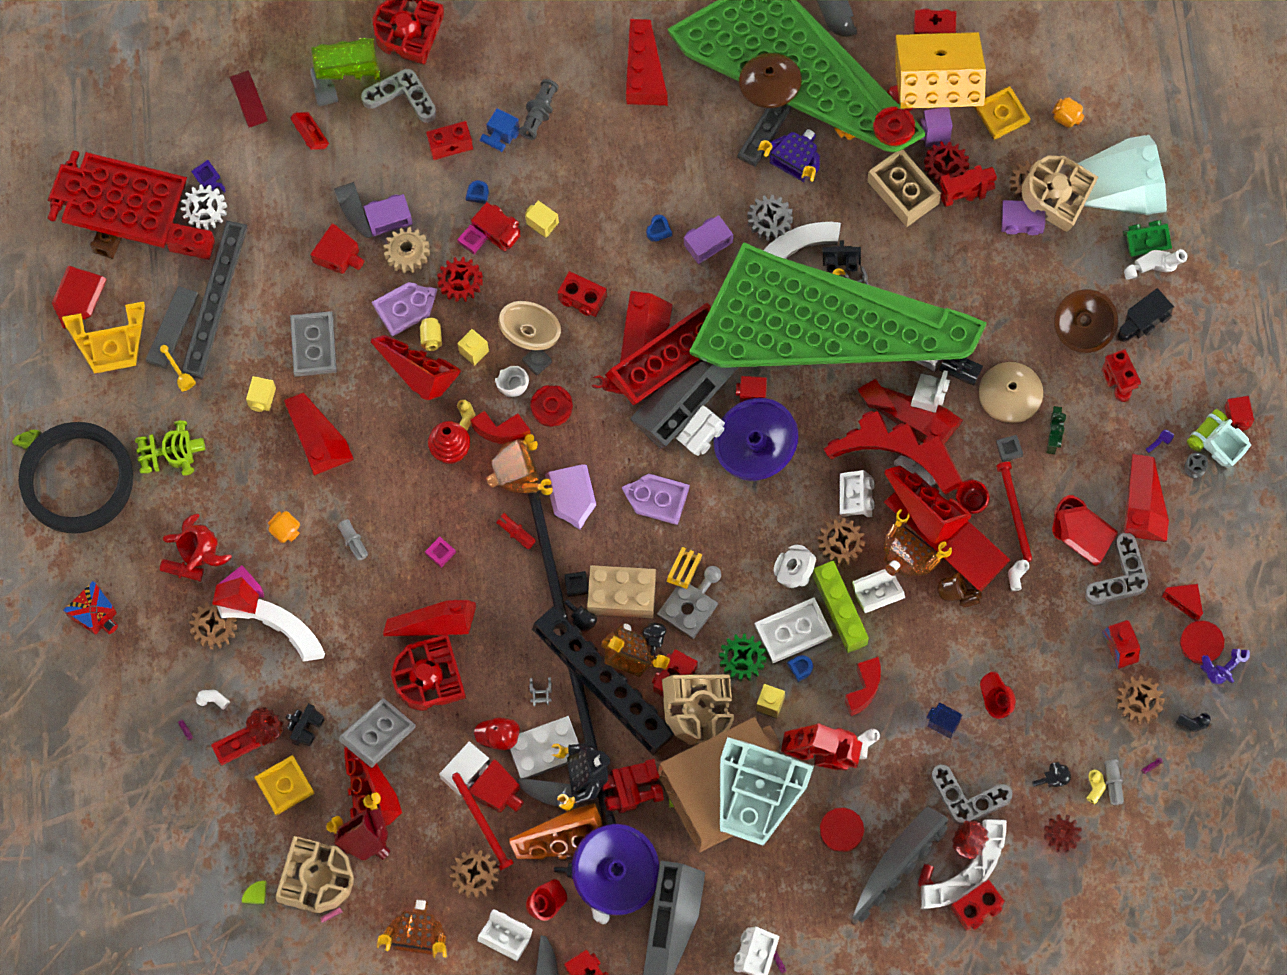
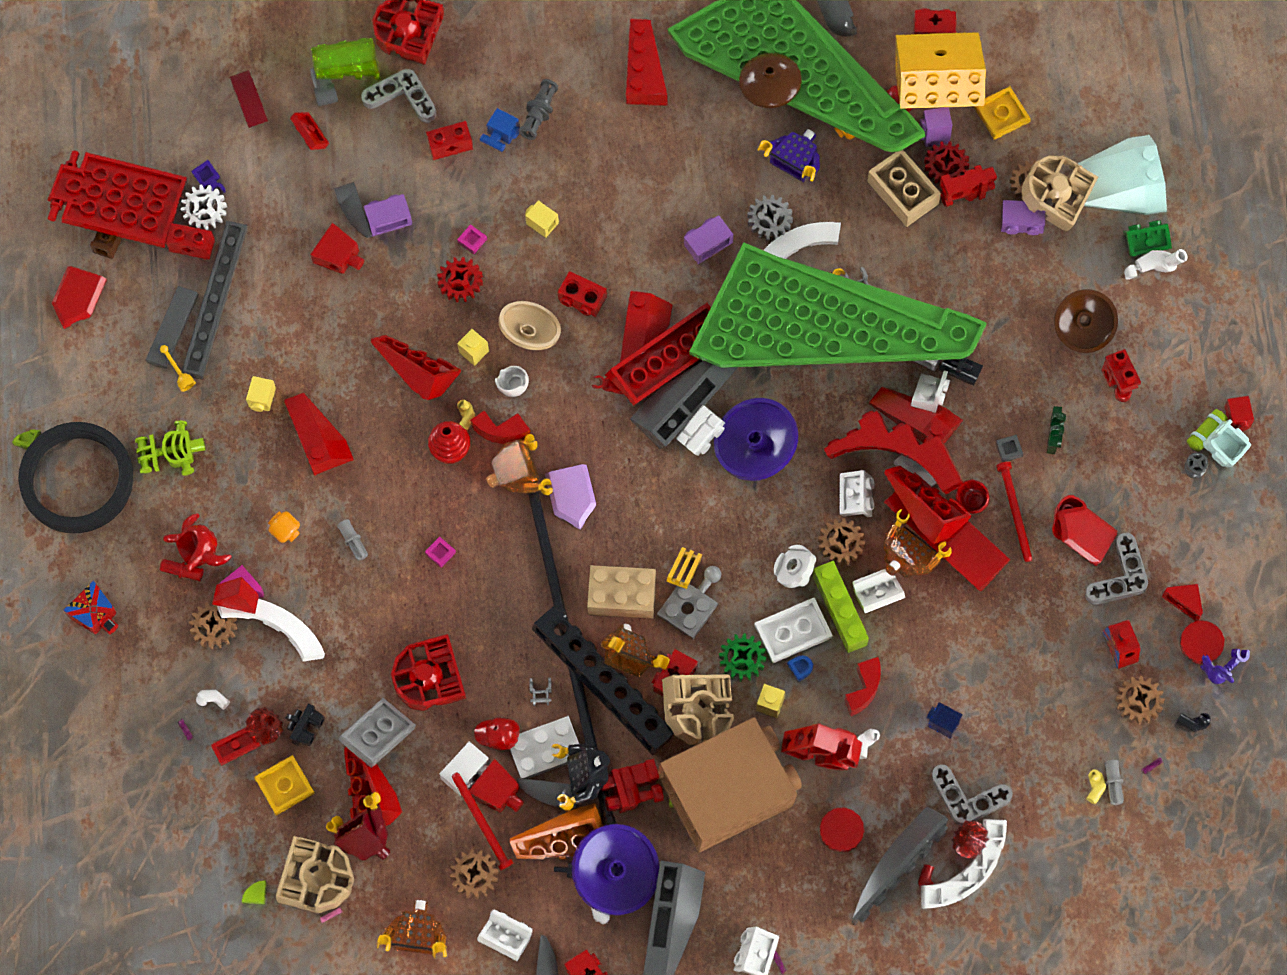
(110, 347): yellow wing -> none
(313, 343): light grey tile -> none
(405, 306): lavender tile -> none
(407, 240): tan gear -> none
(430, 334): light yellow brick -> none
(443, 618): red wedge -> none
(477, 192): blue tile -> none
(498, 228): red hinge -> none
(516, 531): red axle -> none
(537, 361): dark grey plate -> none
(546, 900): red cap -> none
(551, 405): red tile -> none
(576, 583): black tile -> none
(582, 617): black piece -> none
(654, 636): black piece -> none
(657, 497): lavender tile -> none
(658, 229): blue tile -> none
(751, 388): red brick -> none
(757, 789): light aqua wedge -> none
(764, 130): dark grey tile -> none
(841, 256): black hips -> none
(875, 396): red tile -> none
(894, 132): red tile -> none
(955, 589): reddish brown piece -> none
(974, 901): red brick -> none
(997, 696): red cap -> none
(1009, 404): tan dish -> none
(1016, 573): white arm -> none
(1056, 776): black piece -> none
(1068, 112): light orange head -> none
(1070, 836): clear red gear -> none
(1145, 506): red wedge -> none
(1146, 315): black hinge -> none
(1165, 436): dark purple hand -> none

